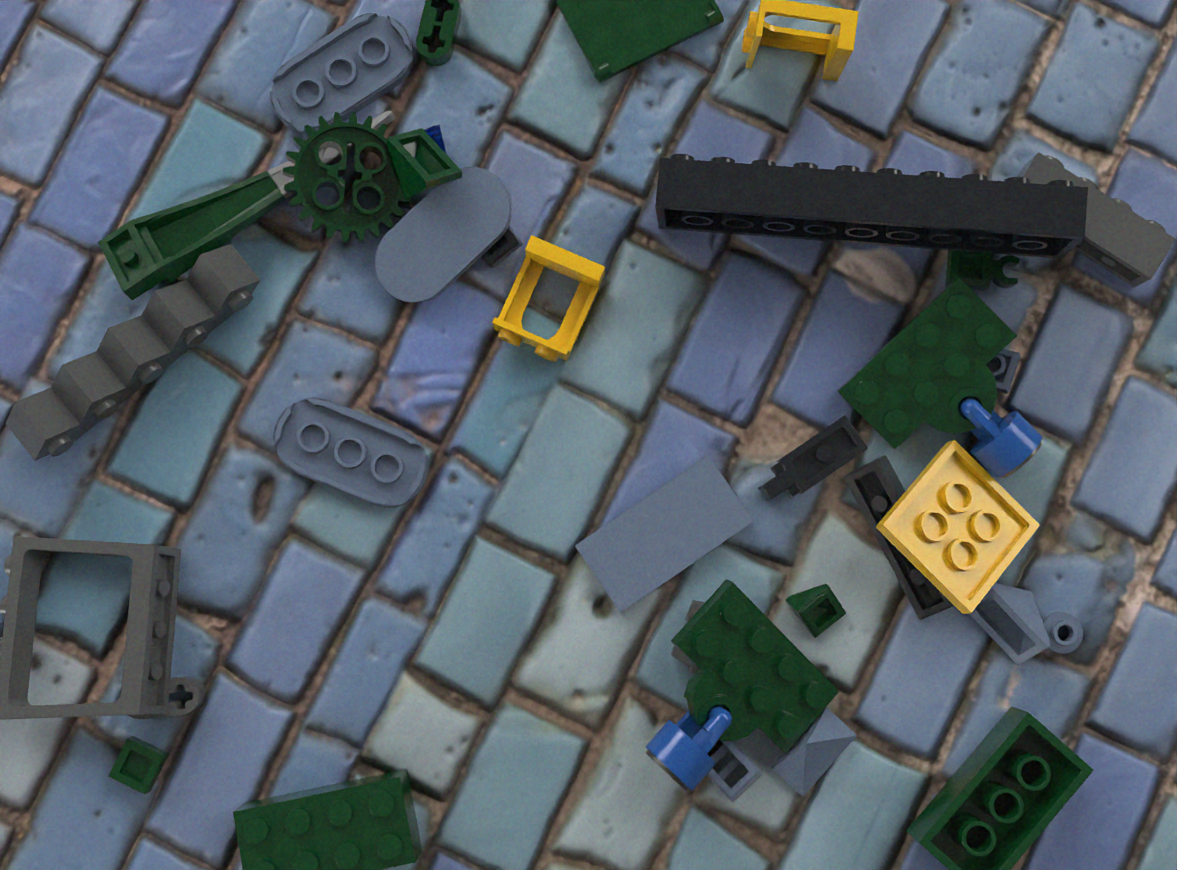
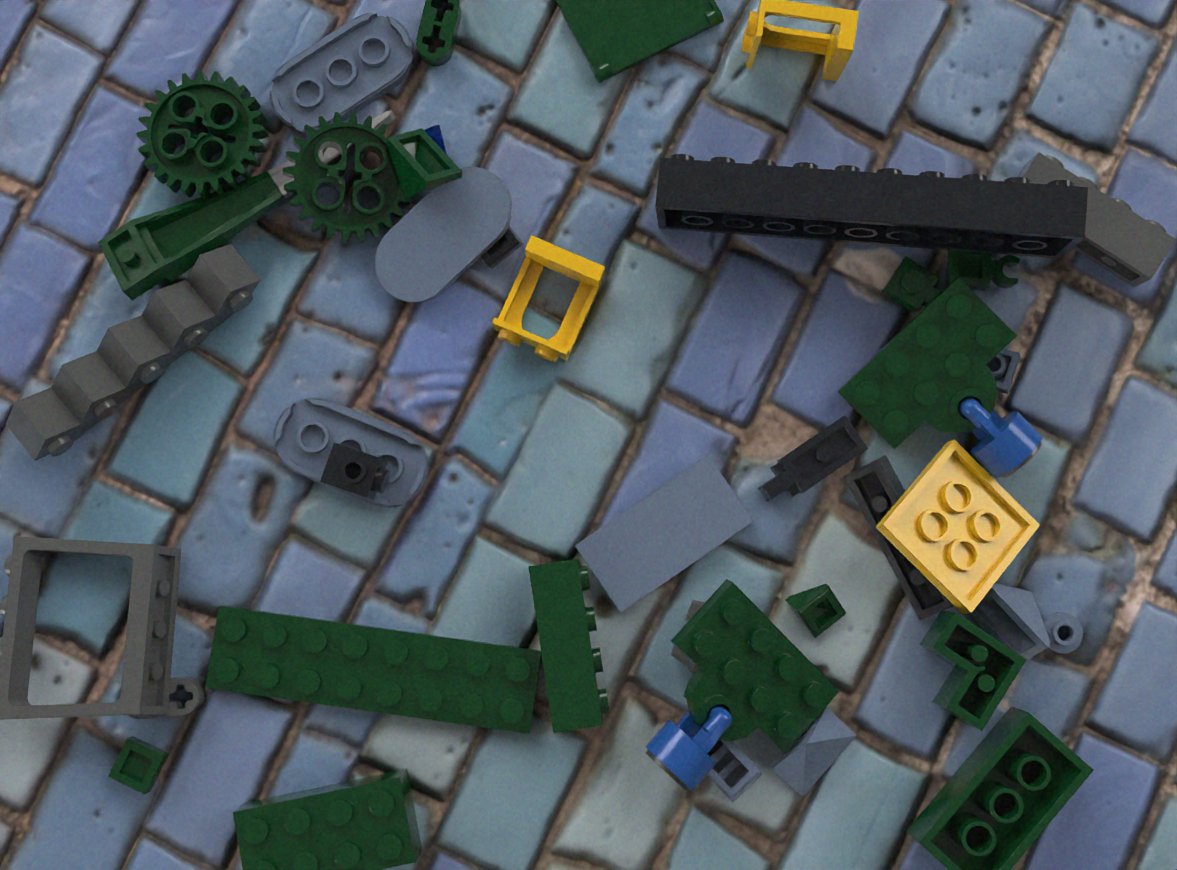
(212, 103): none -> dark green gear
(355, 471): none -> black brick
(374, 669): none -> dark green plate
(566, 645): none -> dark green brick
(911, 285): none -> dark green plate
(980, 671): none -> dark green brick

